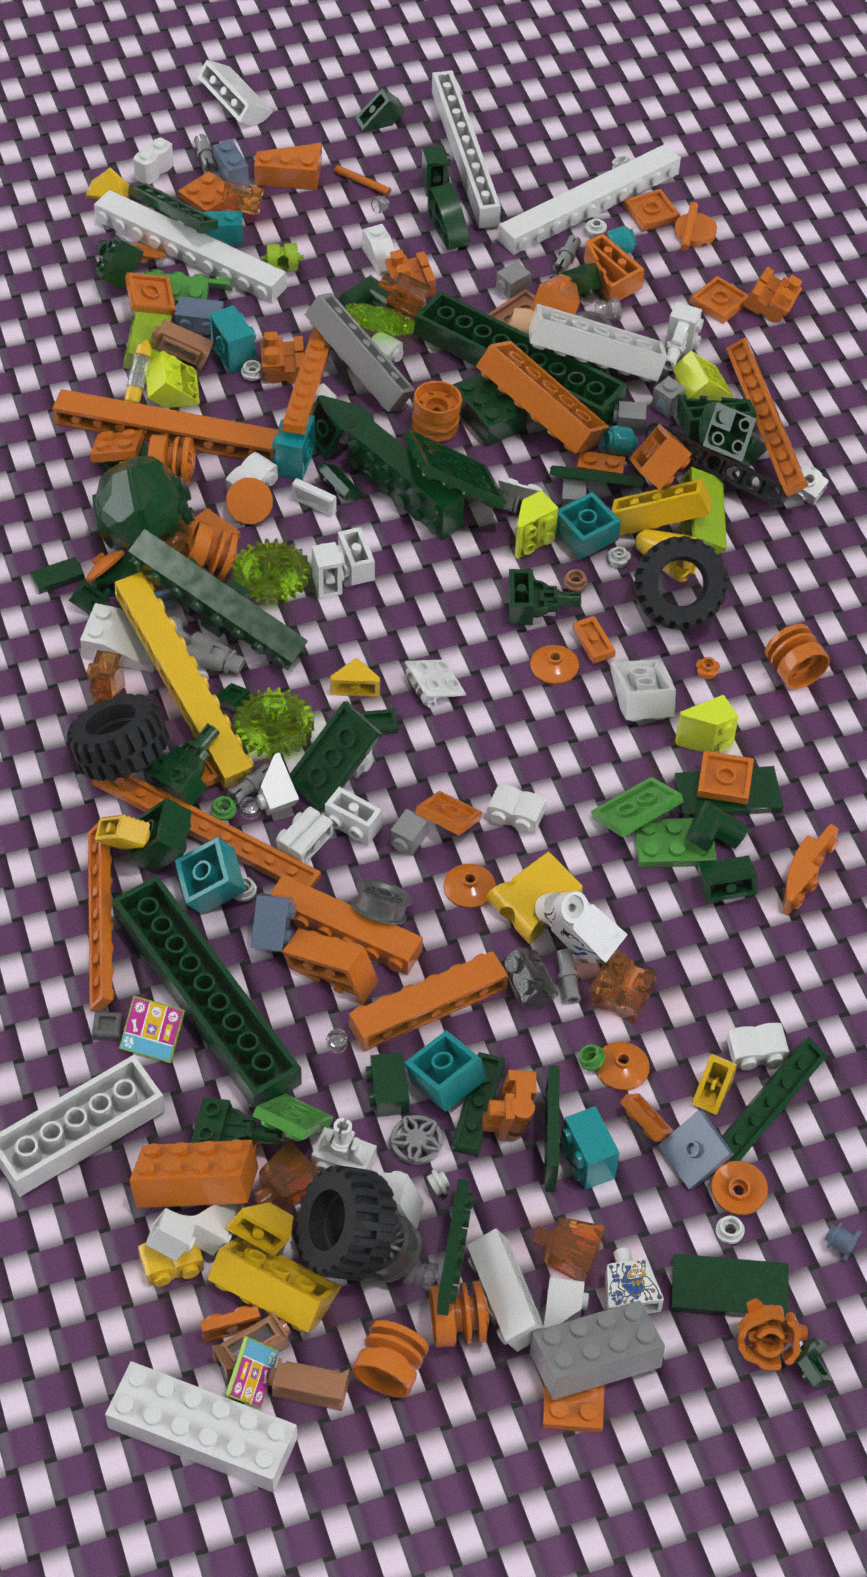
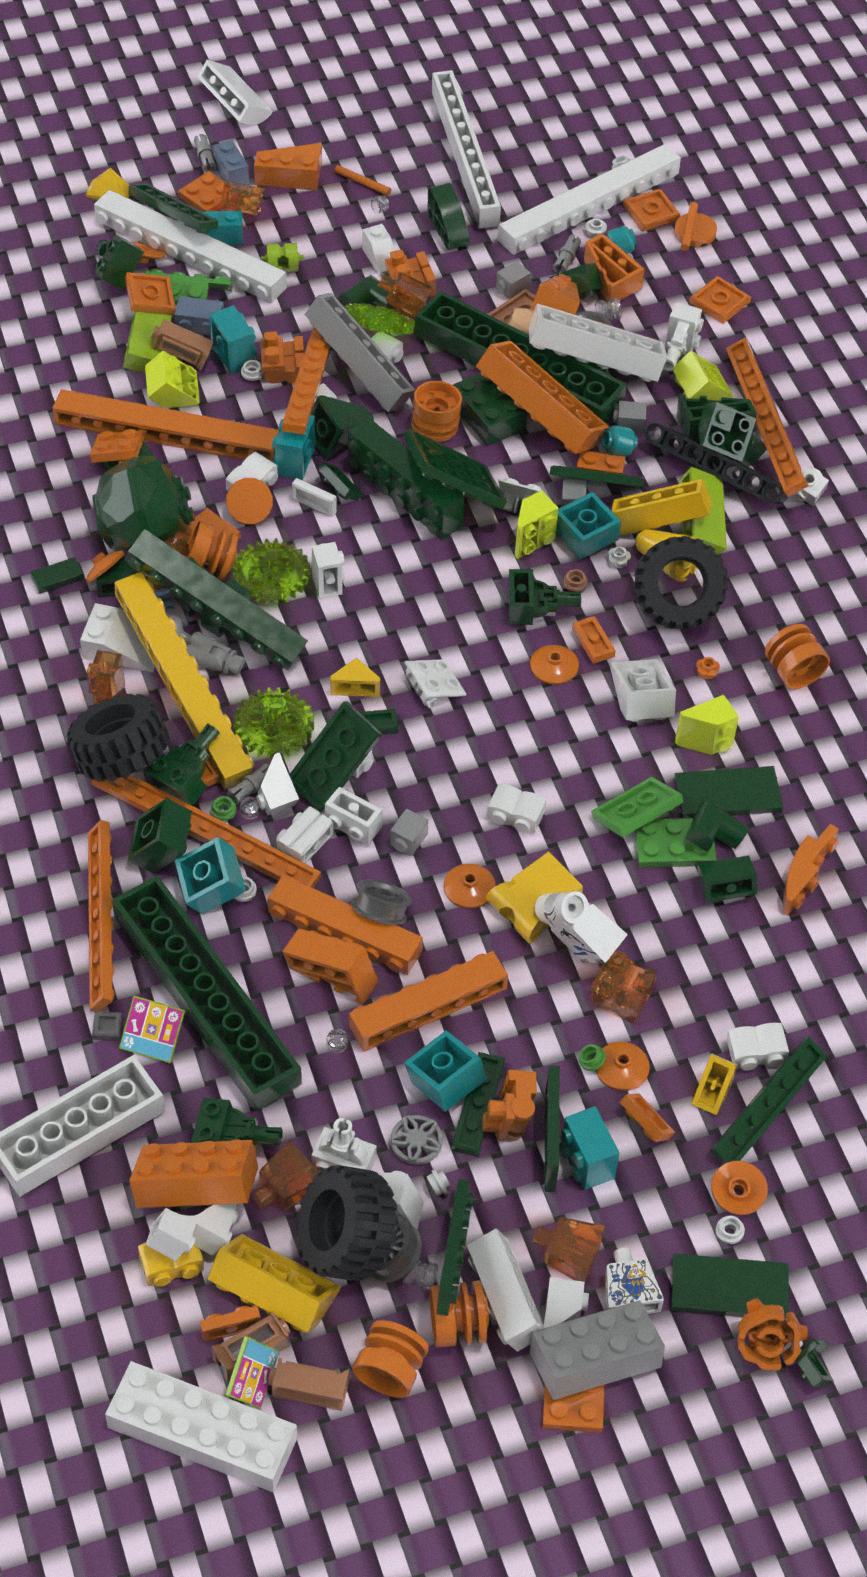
(86, 596): dark green bracket -> none
(122, 832): yellow brick -> none
(138, 372): piece -> none
(153, 161): white brick -> none
(177, 457): orange wheel -> none
(232, 695): dark green plate -> none
(263, 1226): yellow slope -> none
(272, 922): sand blue brick -> none
(292, 1116): bright green plate -> none
(357, 556): white brick -> none
(380, 111): dark green slope -> none
(389, 1084): dark green brick -> none
(434, 167): dark green brick -> none
(449, 812): orange tile -> none
(529, 978): clear smoke brick -> none
(568, 976): light grey pin -> none
(660, 457): orange brick -> none
(666, 396): light grey brick -> none
(696, 1149): sand blue plate -> none
(725, 777): orange plate -> none
(773, 296): orange hips -> none
(842, 1239): sand blue brick -> none

